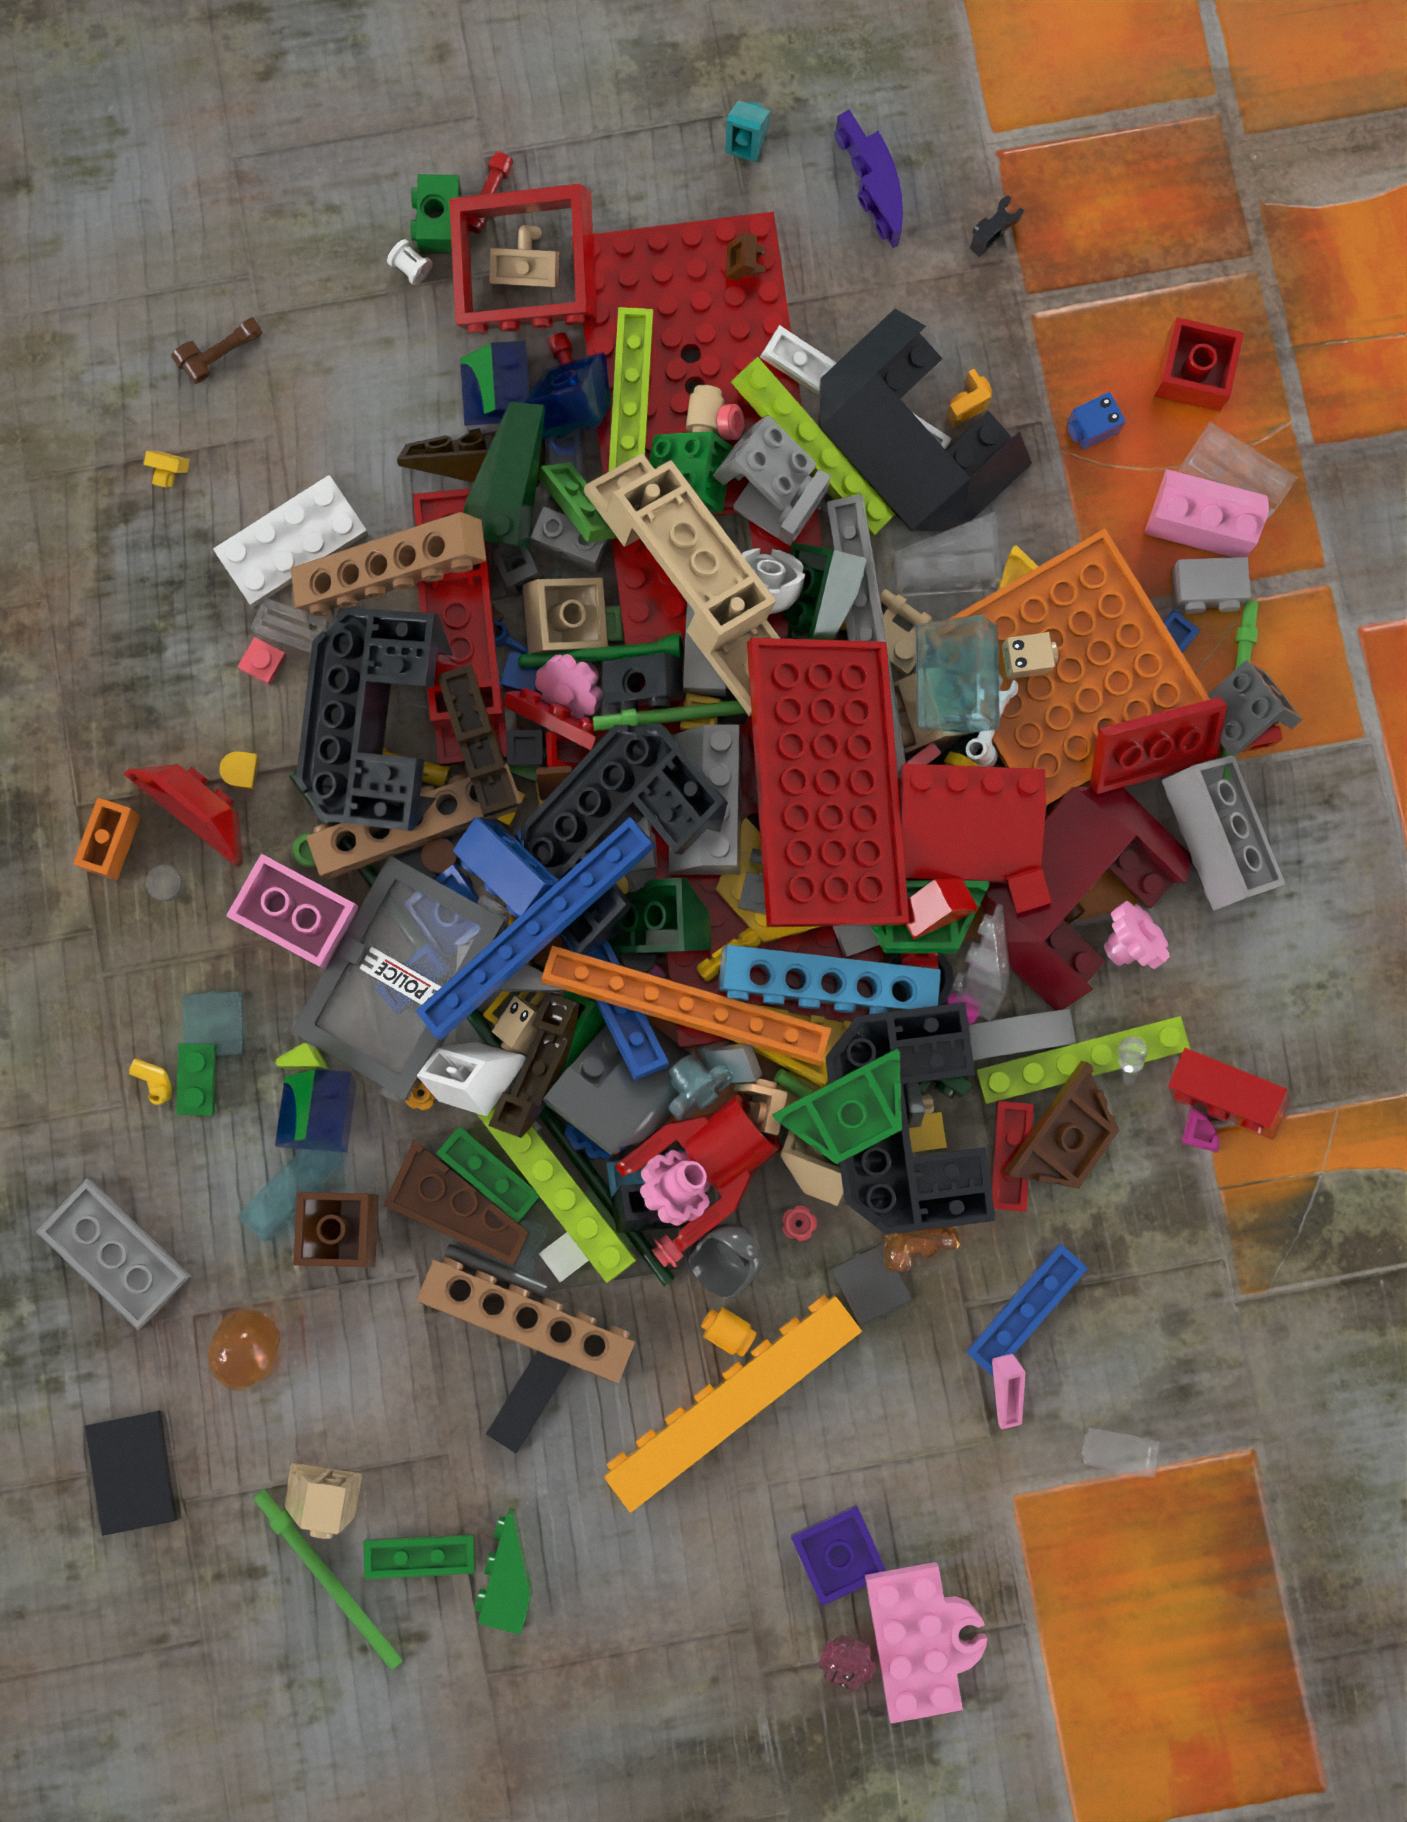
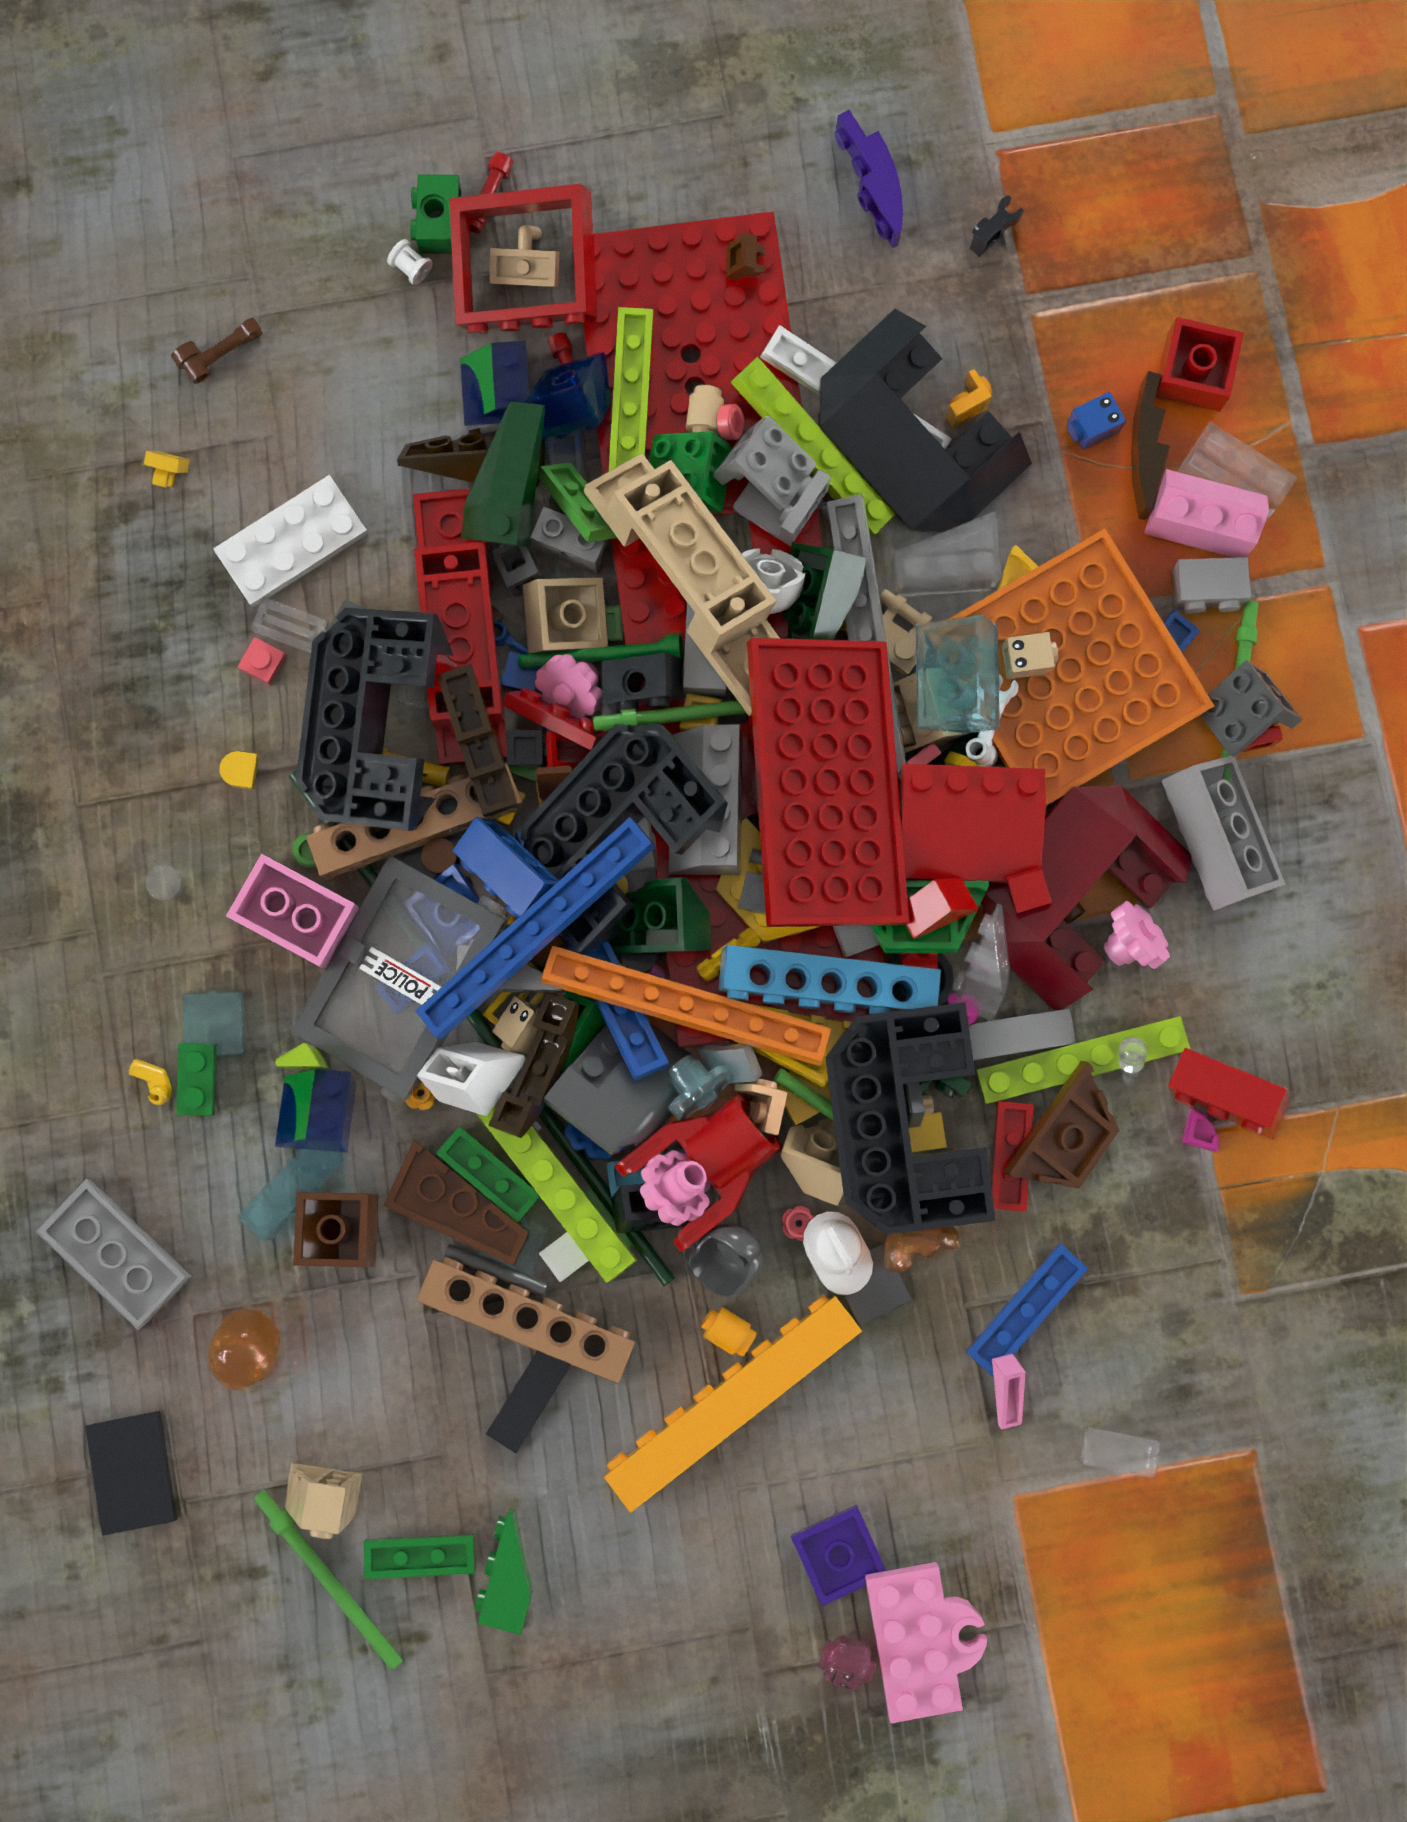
(107, 839): orange brick -> none
(194, 805): red wedge -> none
(389, 564): medium nougat brick -> none
(666, 1251): coral plate -> none
(746, 130): teal slope -> none
(838, 1253): none -> white piece
(849, 1111): green wing -> none
(1146, 453): none -> dark brown slope
(1157, 745): red plate -> none

